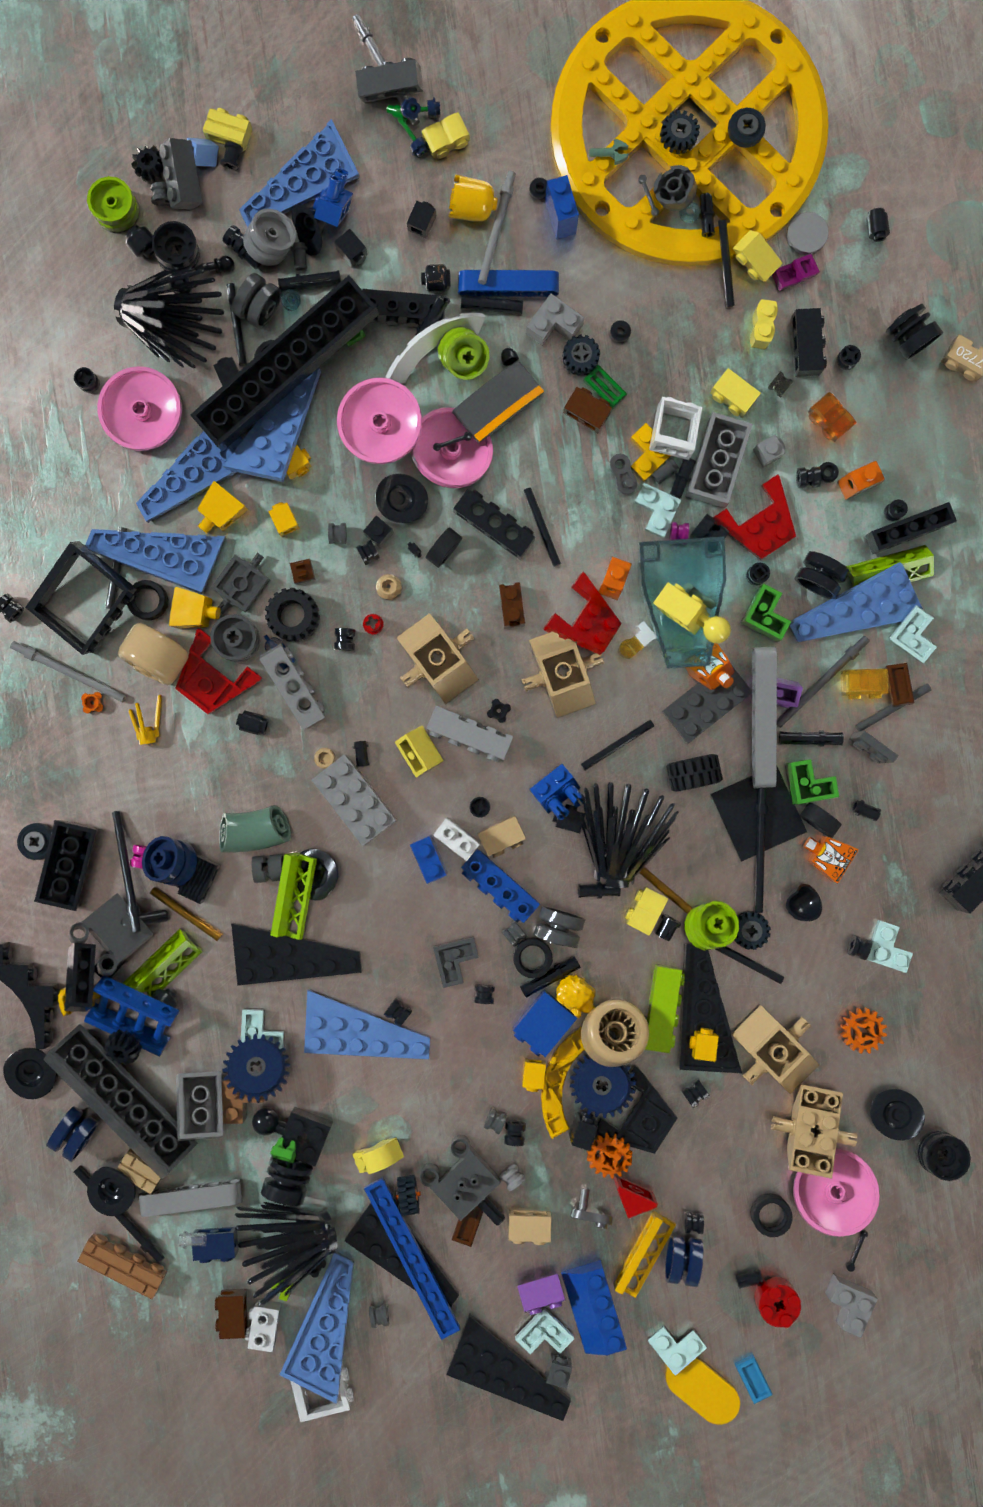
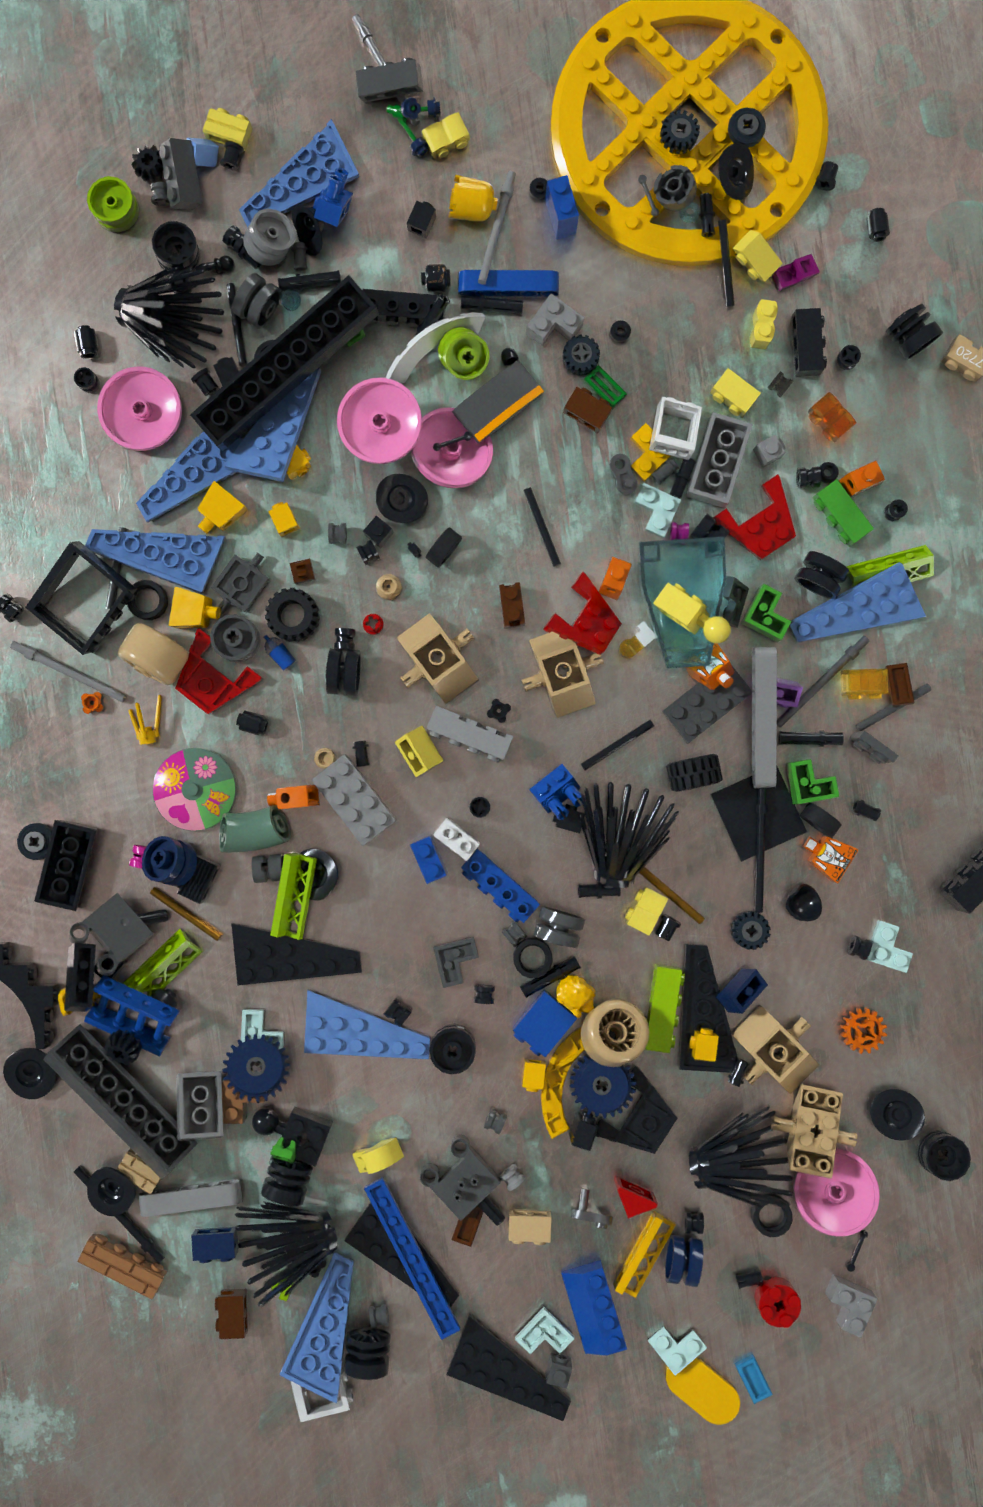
(72, 1133): dark blue wheel -> none
(86, 341): none -> black brick
(133, 910): black bar -> none
(140, 241): black head -> none
(192, 1239): clear pin -> none
(194, 789): none -> dish
(204, 381): none -> black bush
(264, 1326): white brick -> none
(294, 797): none -> orange torso
(304, 716): light grey brick -> none
(343, 672): none -> black wheel
(351, 248): black brick -> none
(367, 1353): none -> black wheel
(408, 1195): black wheel -> none
(452, 1061): none -> black wheel
(501, 836): tan brick -> none
(514, 1133): black wheel -> none
(516, 547): black brick -> none
(541, 1294): medium lavender brick -> none
(610, 1153): orange gear -> none
(611, 152): sand green bar -> none
(691, 590): sand green bar -> none
(694, 1094): black wheel -> none
(711, 925): lime wheel -> none
(720, 1165): none -> black plant
(736, 171): none -> black hat
(736, 594): none -> dark grey plate
(738, 1072): none -> black pin
(742, 991): none -> dark blue brick
(751, 964): black bar -> none
(754, 575): black wheel -> none
(807, 233): light grey tile -> none
(826, 178): none -> black bush
(842, 513): none -> bright green brick
(909, 634): light aqua plate -> none
(911, 528): black brick -> none

